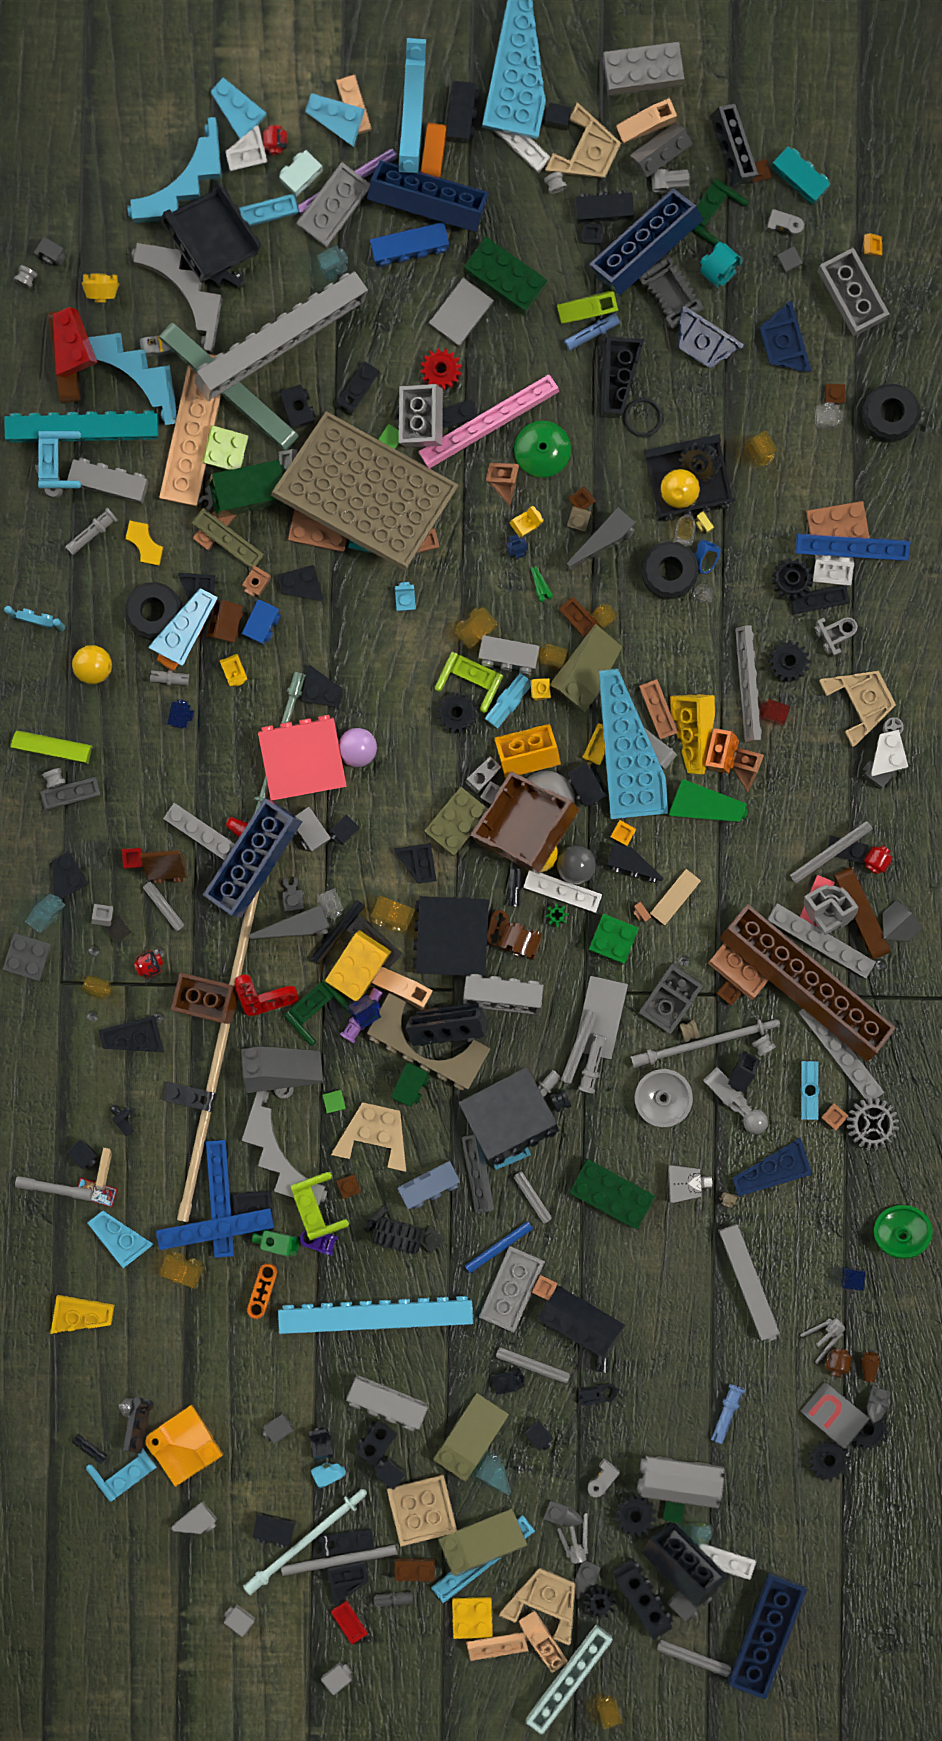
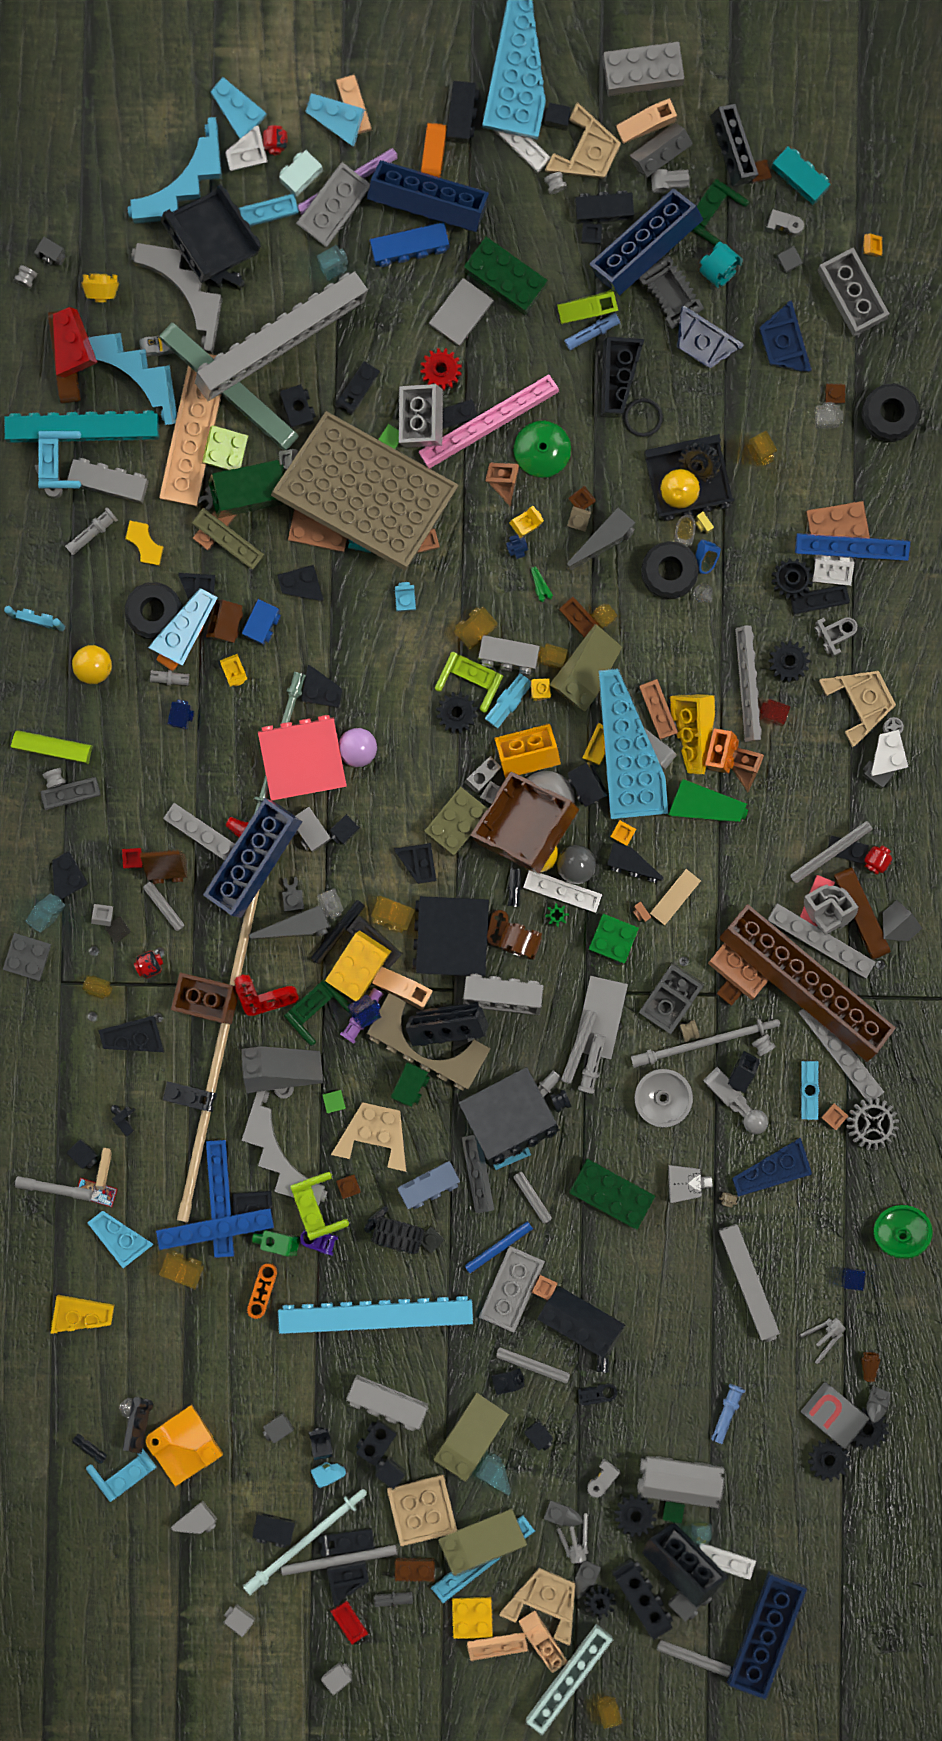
(263, 577): nougat brick -> none
(412, 105): medium azure arch -> none
(838, 1362): reddish brown head -> none

